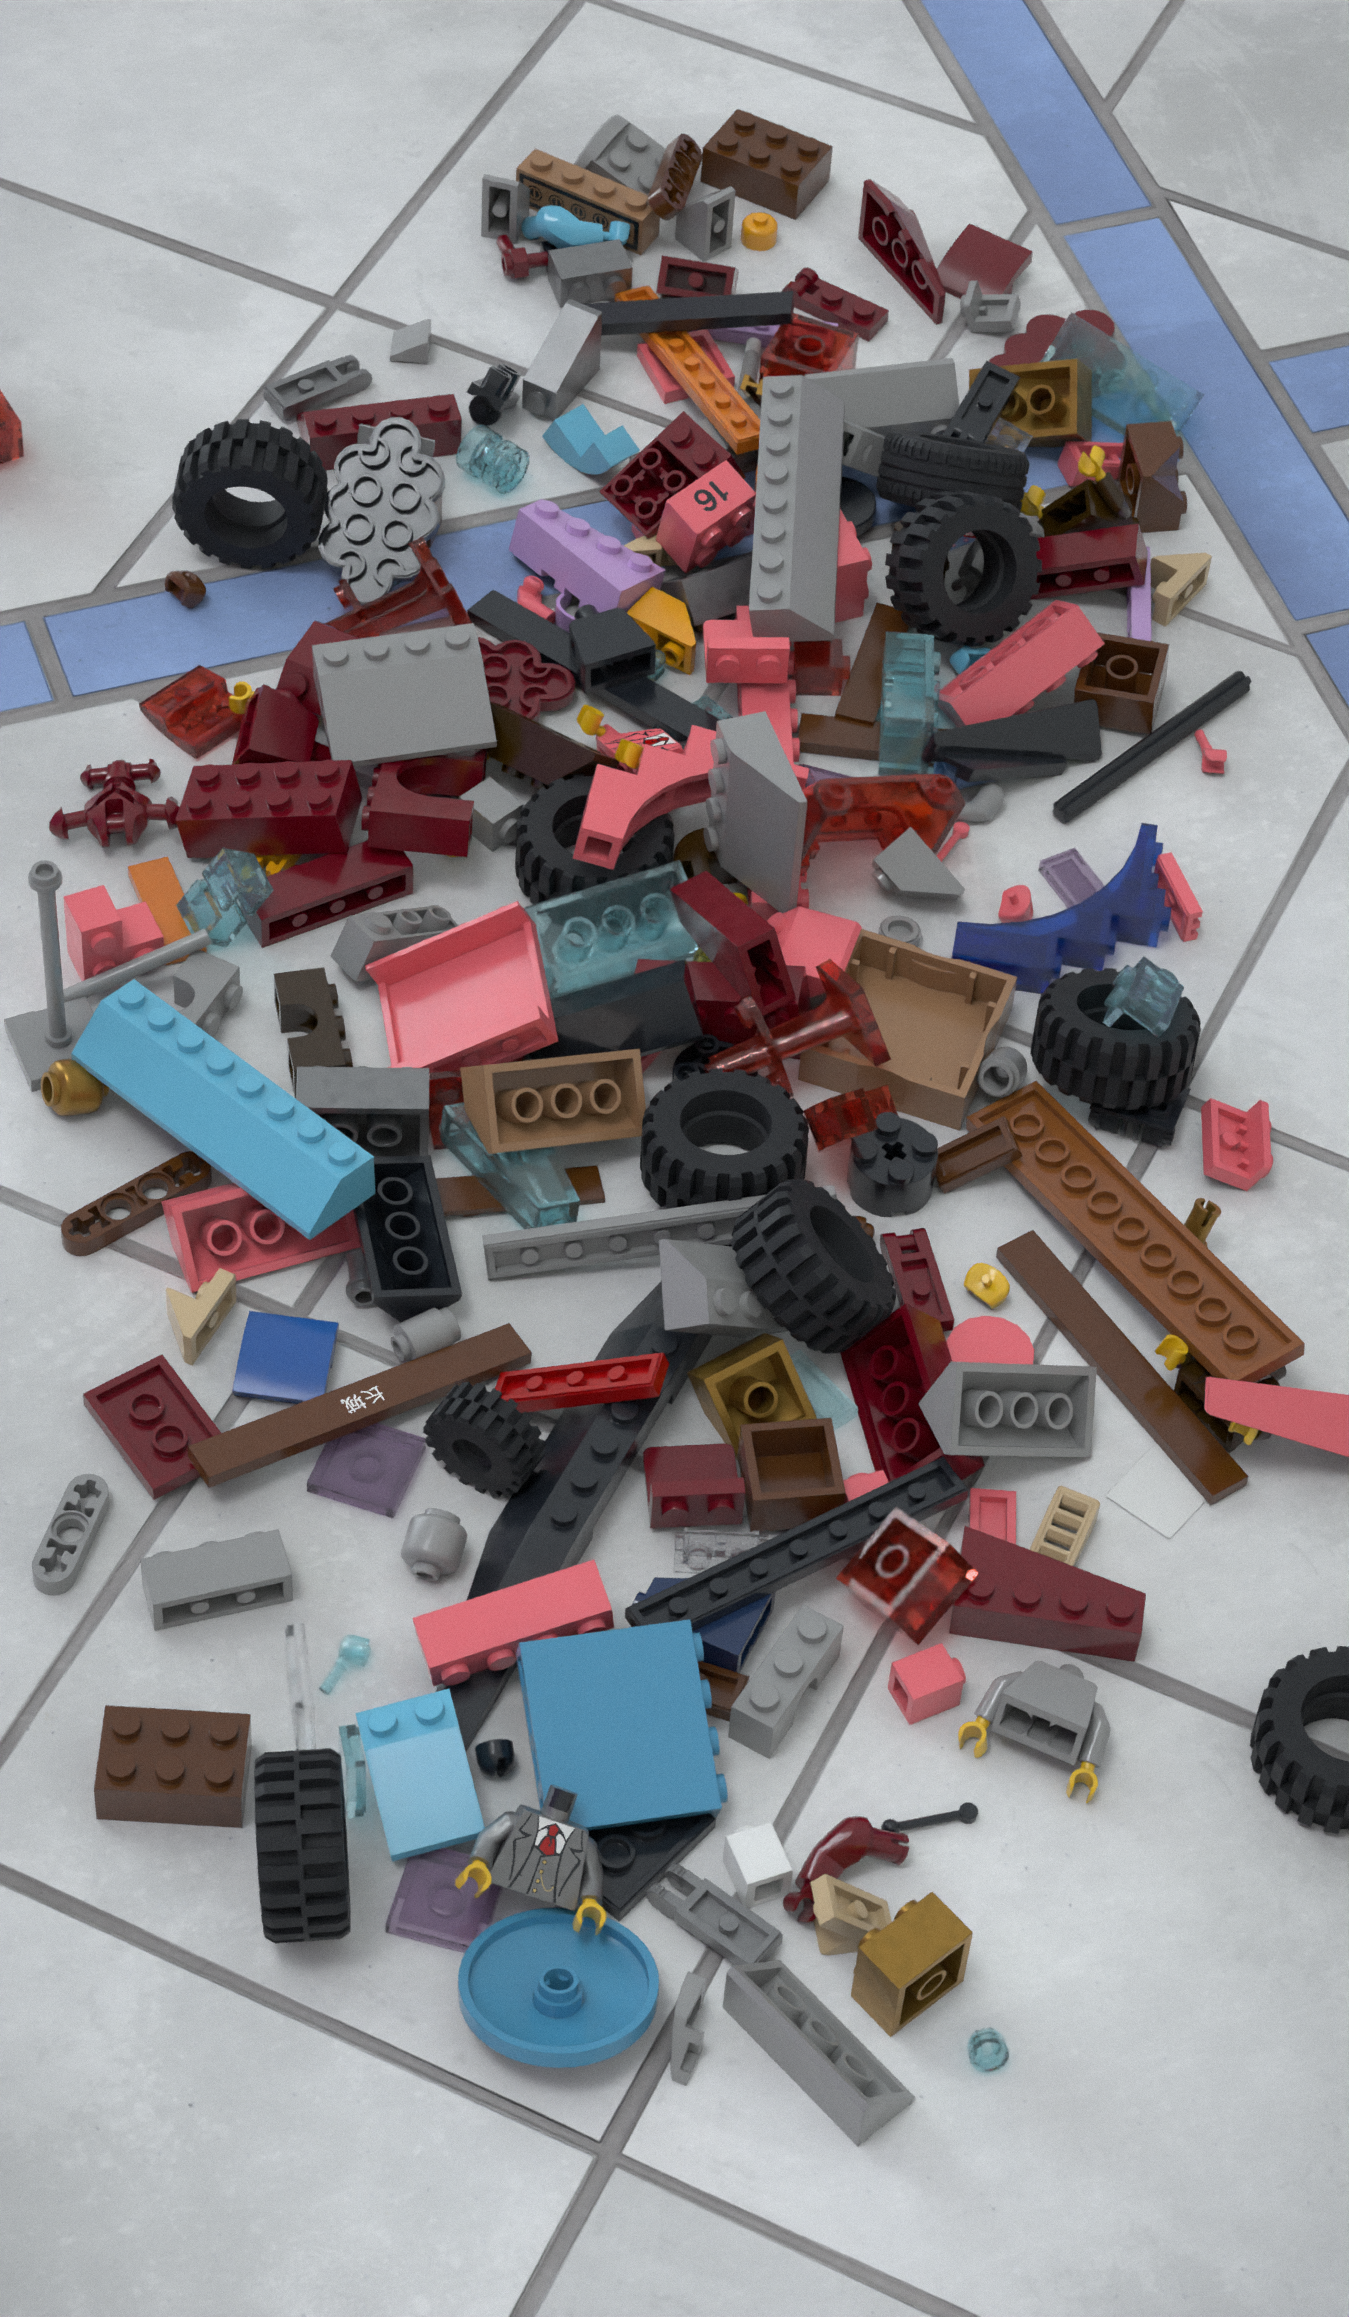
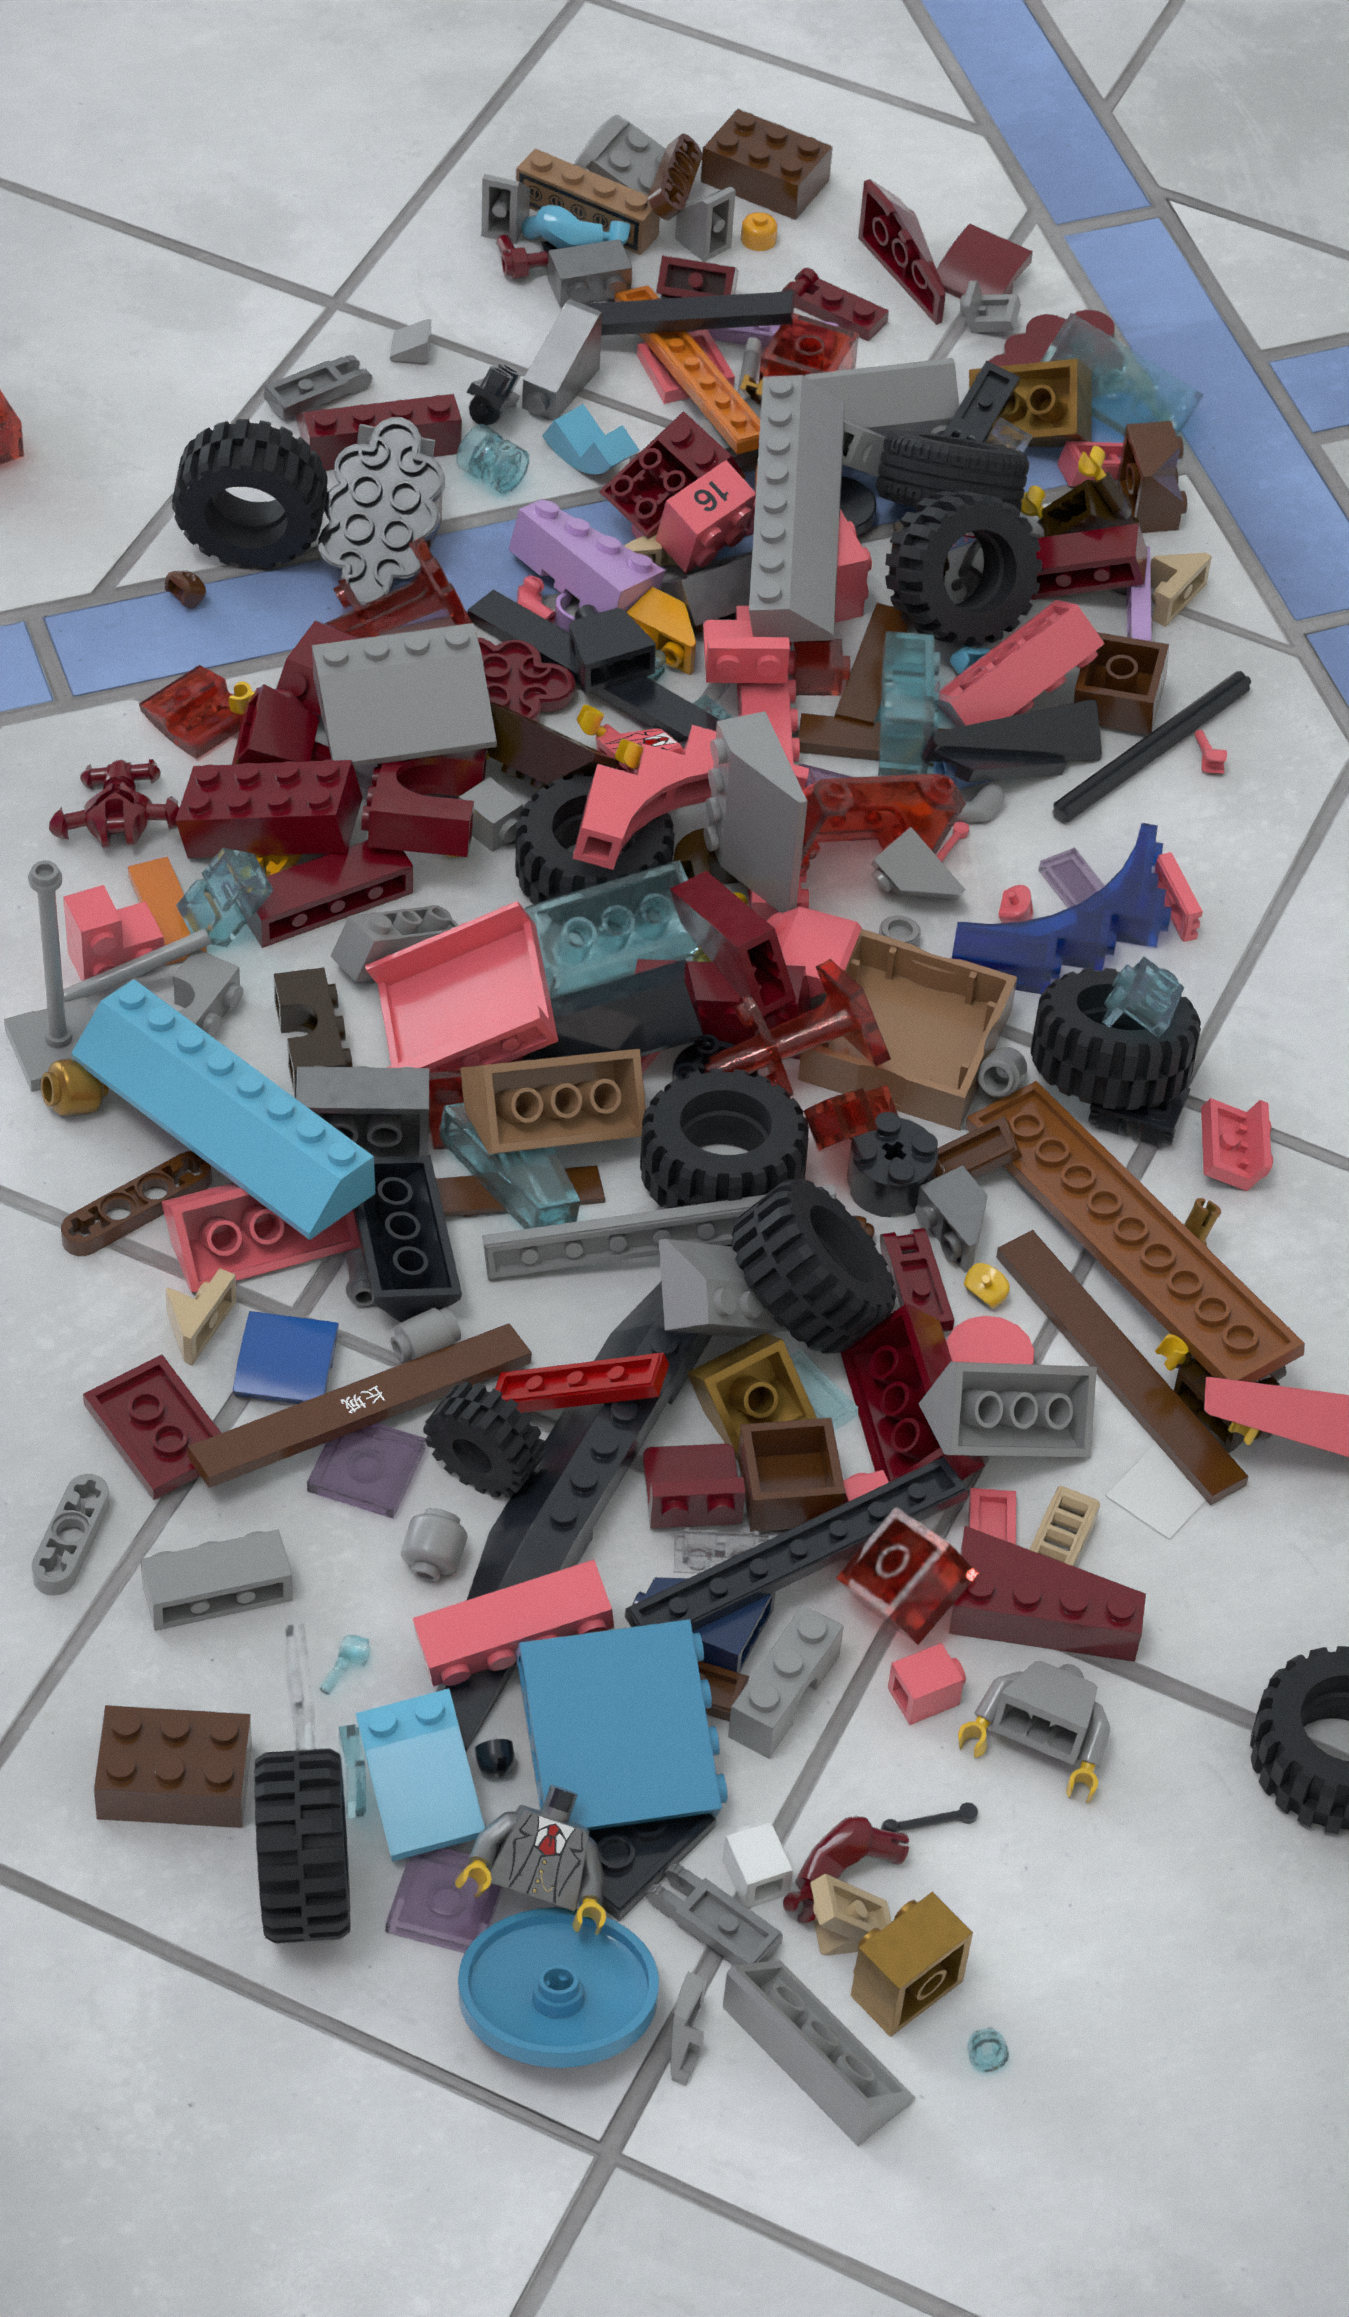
(954, 1213): none -> flat silver slope

